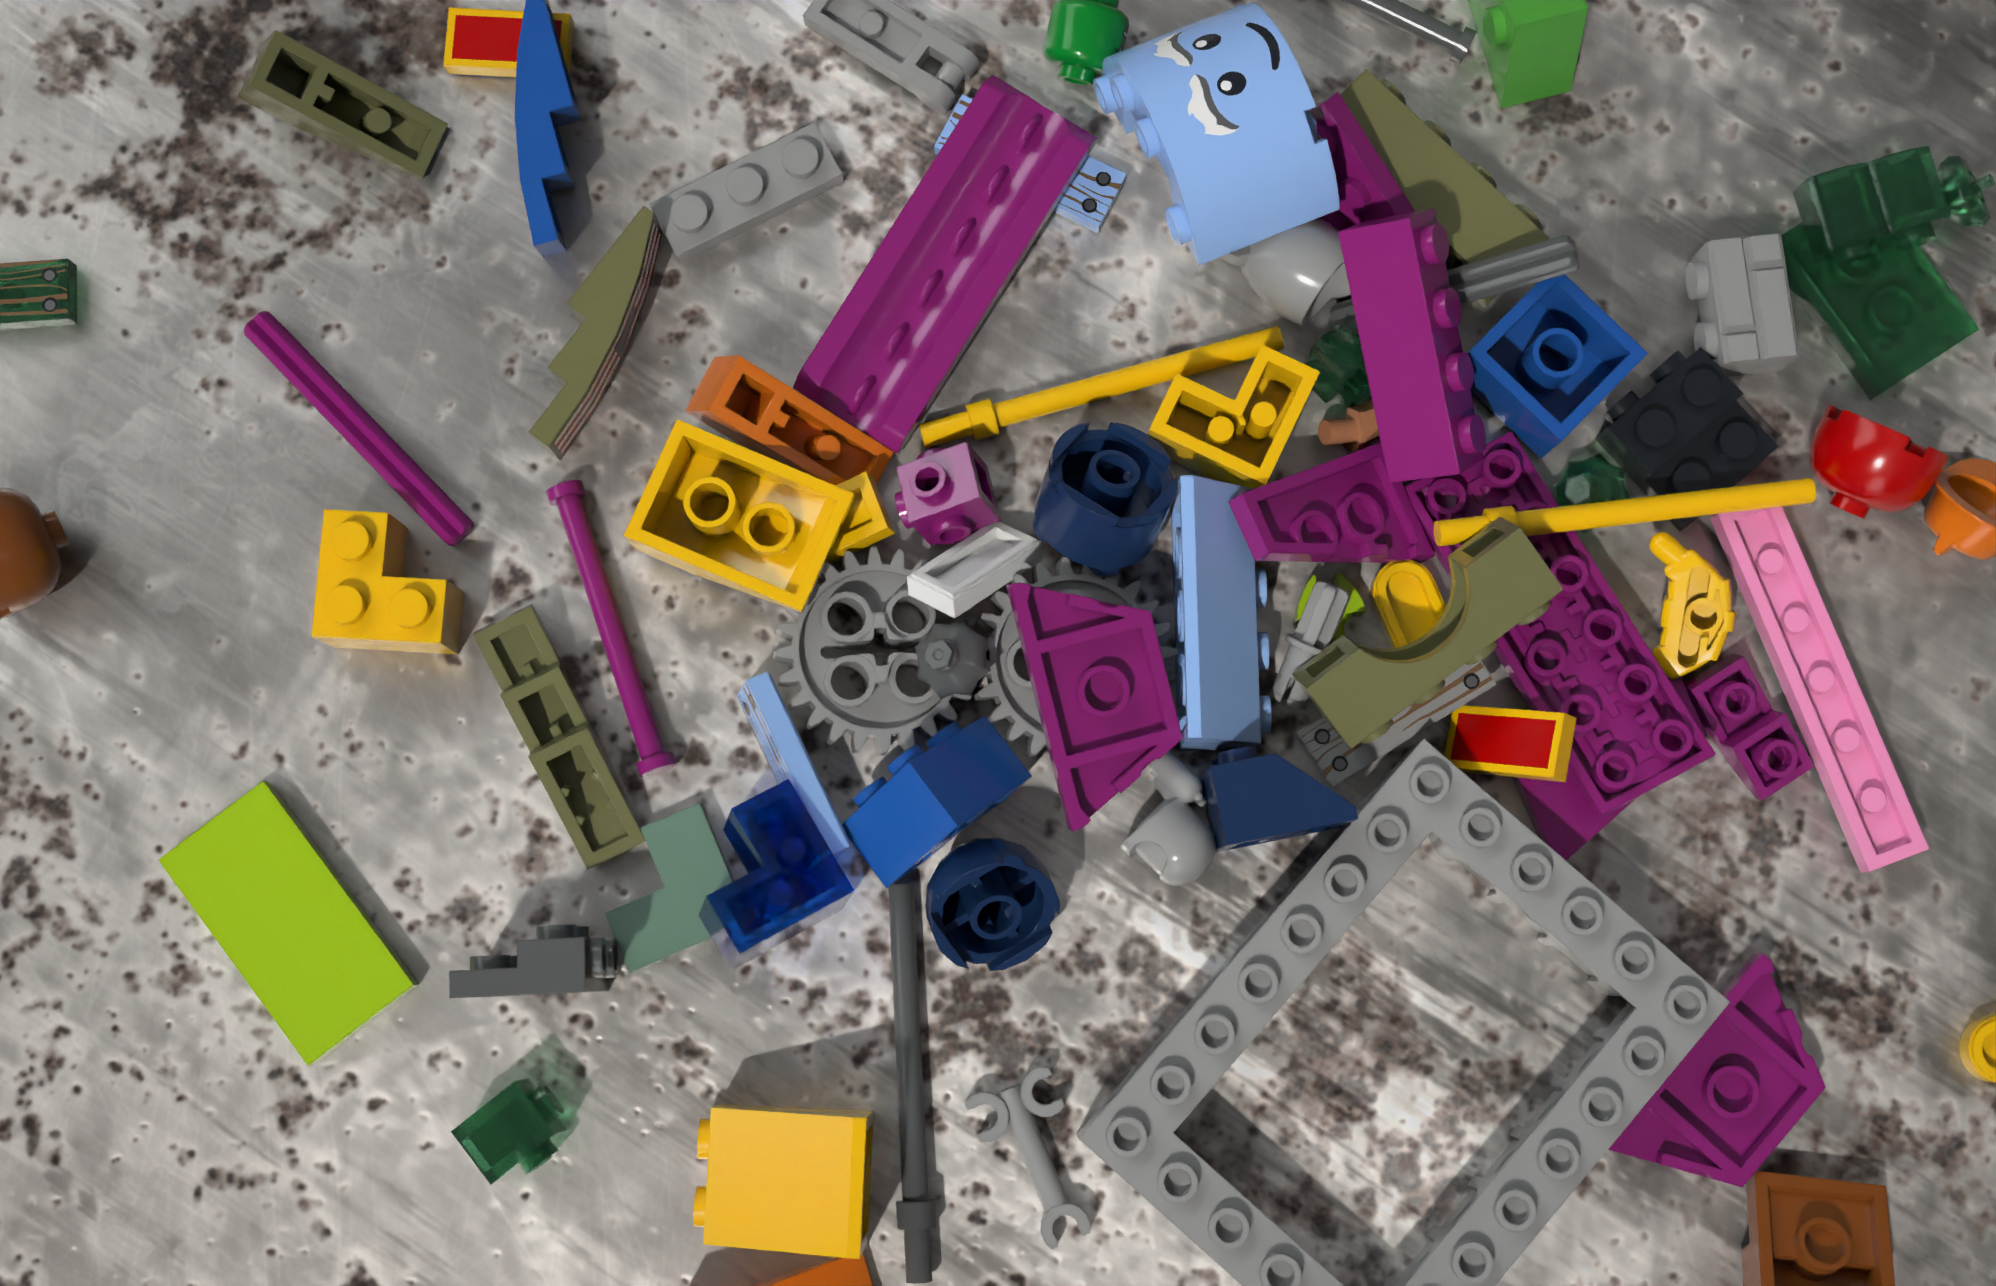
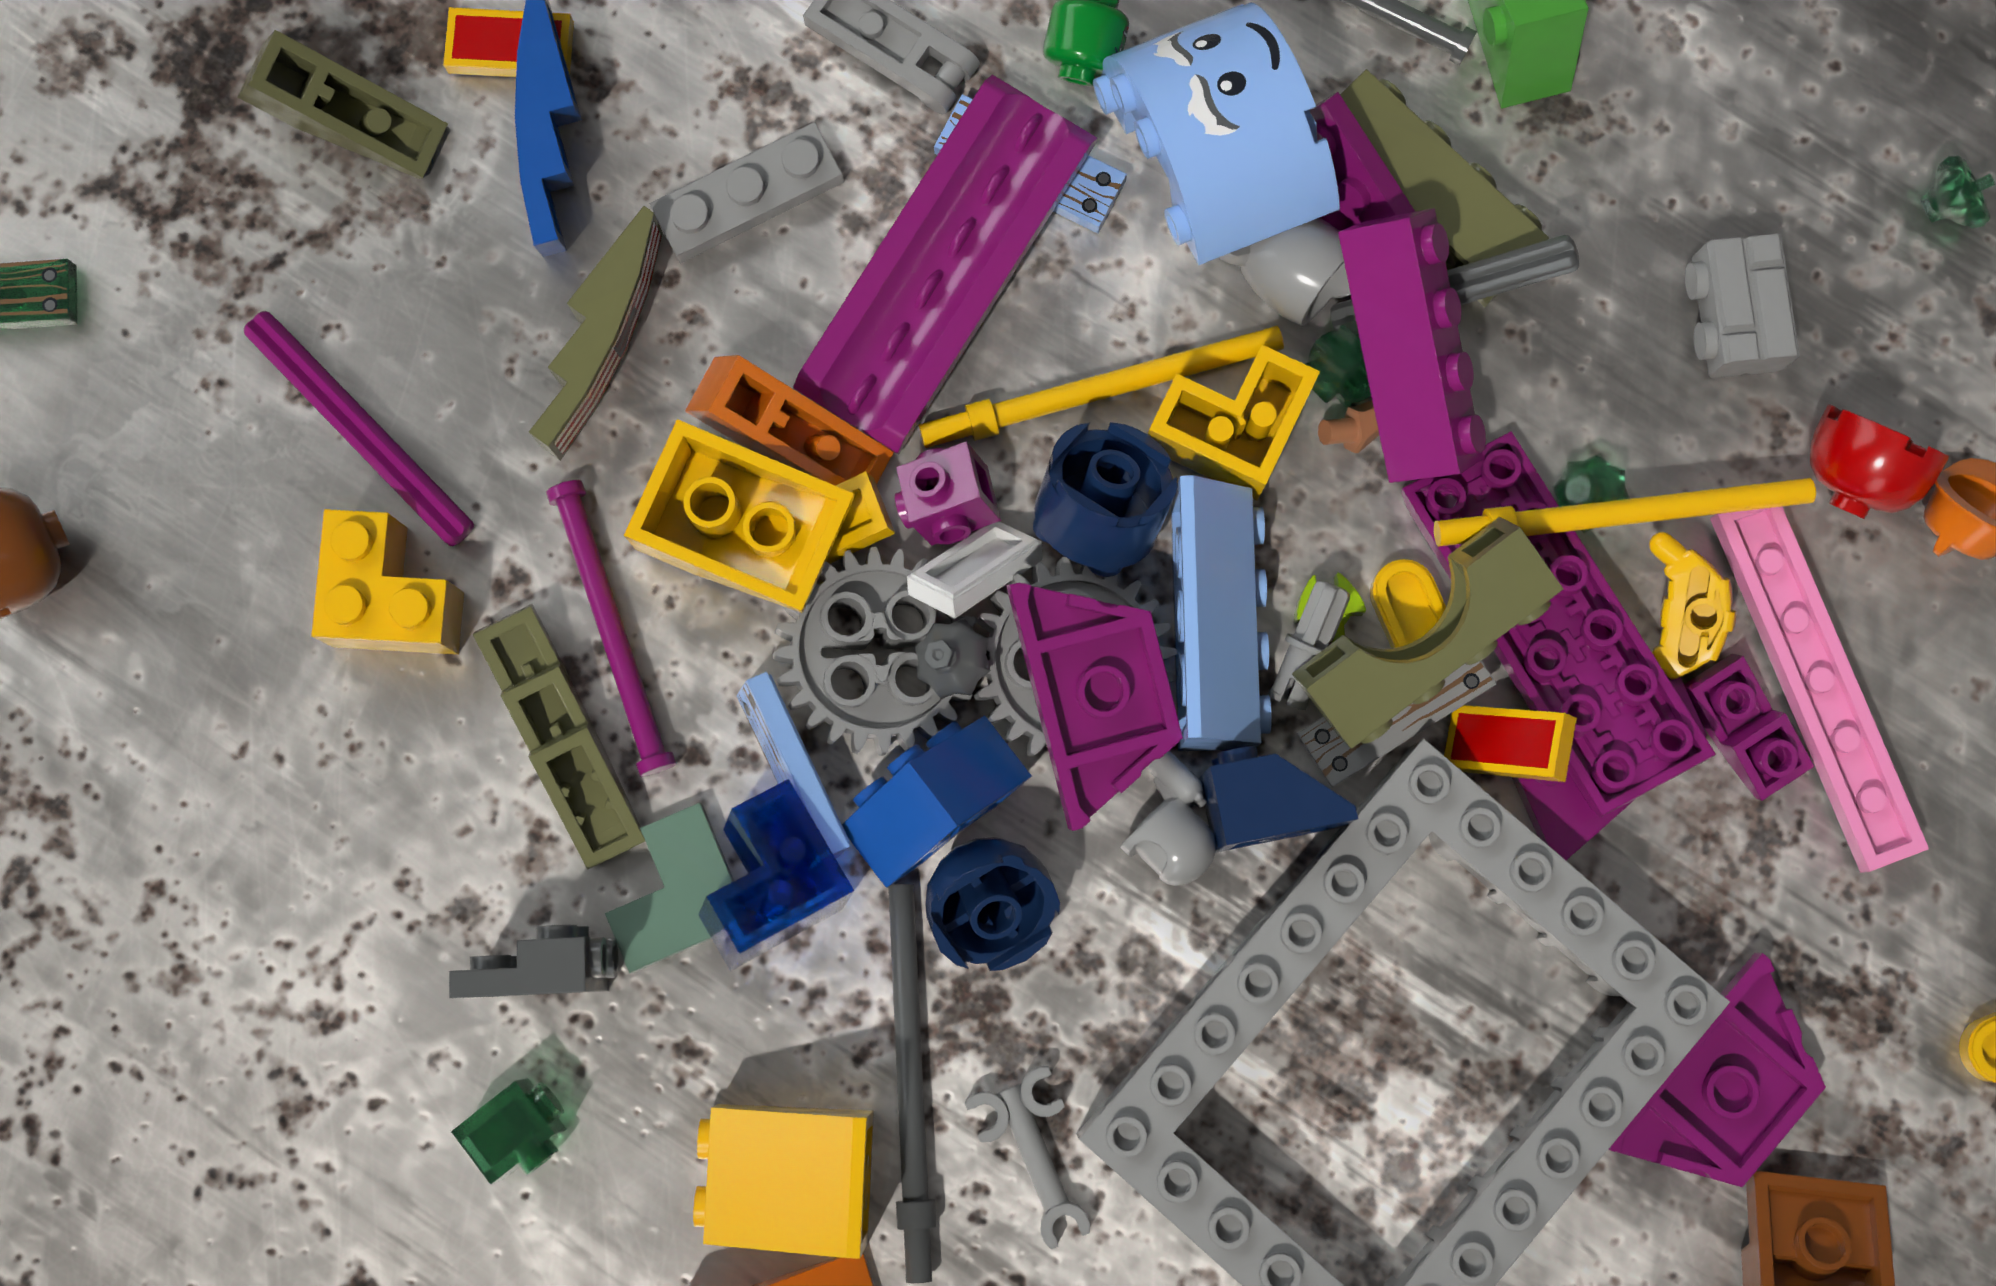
(288, 923): lime tile -> none
(1333, 515): magenta wing -> none
(1551, 363): blue brick -> none
(1685, 431): black plate -> none
(1872, 206): clear green brick -> none
(1877, 313): clear green tile -> none

